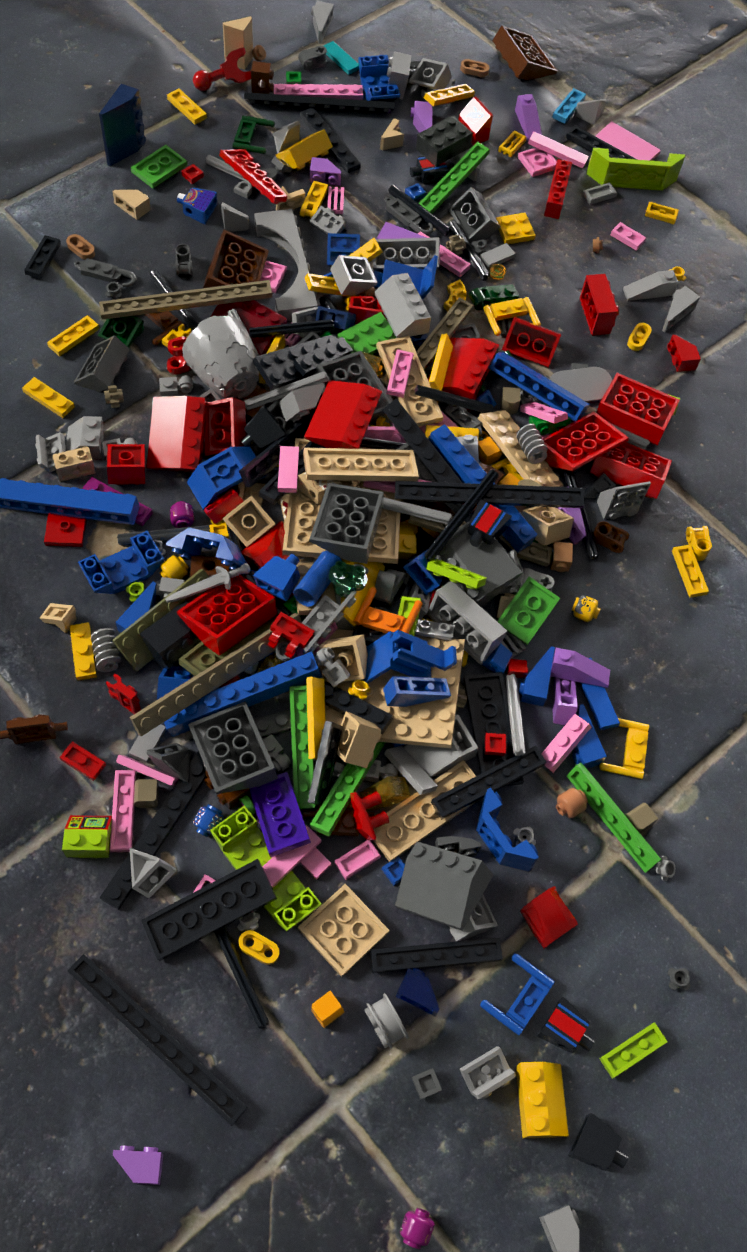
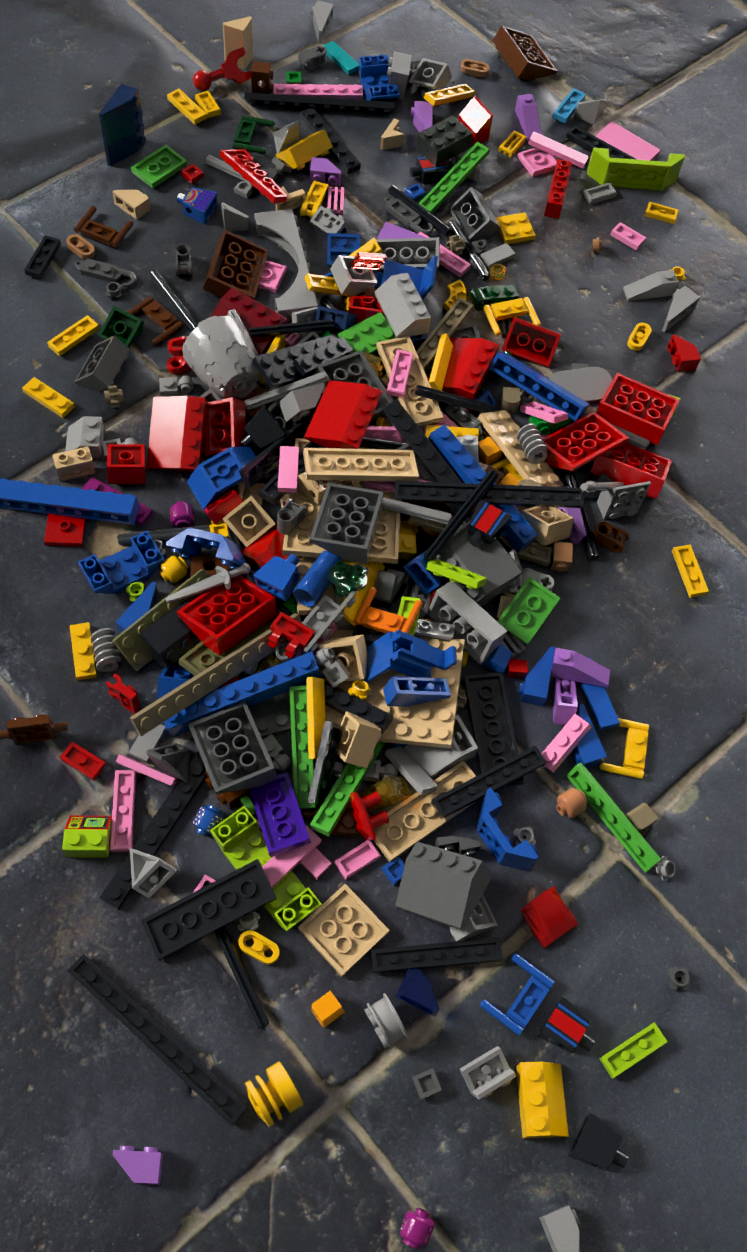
(48, 447): light grey bracket -> none
(60, 615): tan slope -> none
(99, 231): none -> reddish brown plate
(146, 793): dark tan piece -> none
(167, 586): light grey brick -> none
(173, 334): yellow plate -> none
(185, 299): dark tan plate -> none
(208, 104): none -> yellow plate
(259, 53): medium nougat plate -> none
(273, 1094): none -> yellow wheel
(290, 516): none -> dark grey piece
(368, 260): none -> clear red tile
(495, 744): red plate -> none
(515, 715): light grey axle -> none
(585, 608): yellow head -> none
(591, 486): none -> light grey bar
(599, 304): red brick -> none
(699, 541): yellow piece -> none

